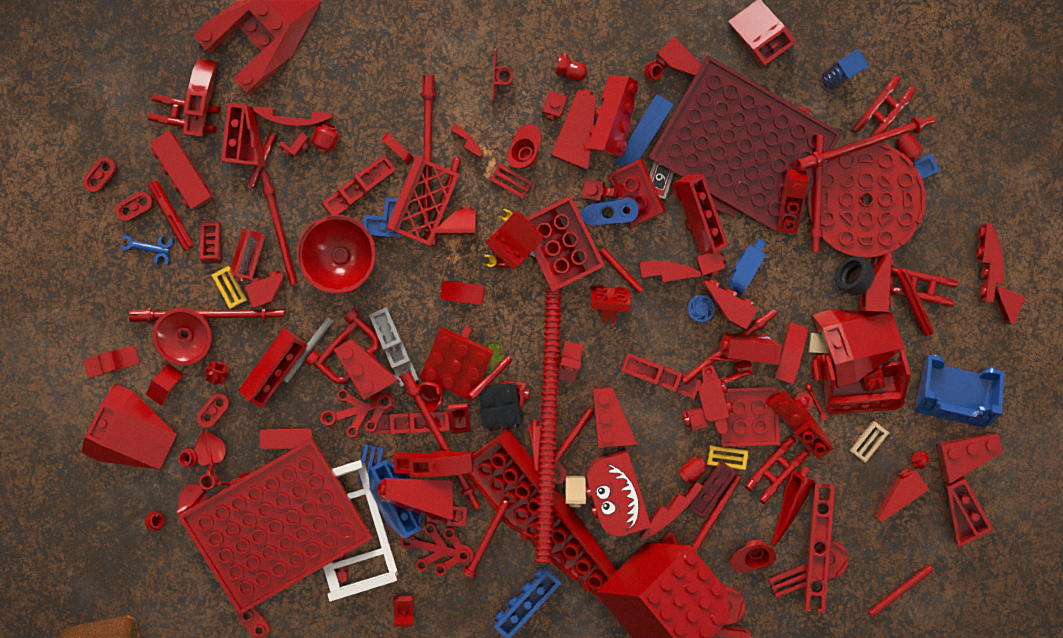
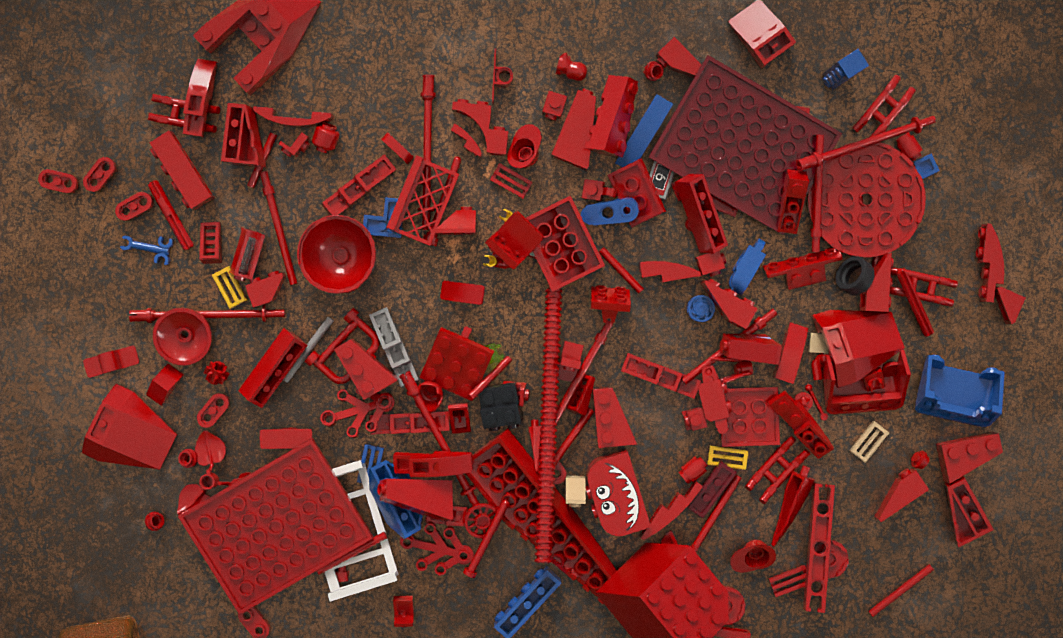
(59, 181): none -> red plate
(376, 539): none -> red bar
(481, 114): none -> red arch
(481, 520): none -> red wheel
(580, 405): none -> red slope
(600, 339): none -> red bar
(803, 269): none -> red bracket

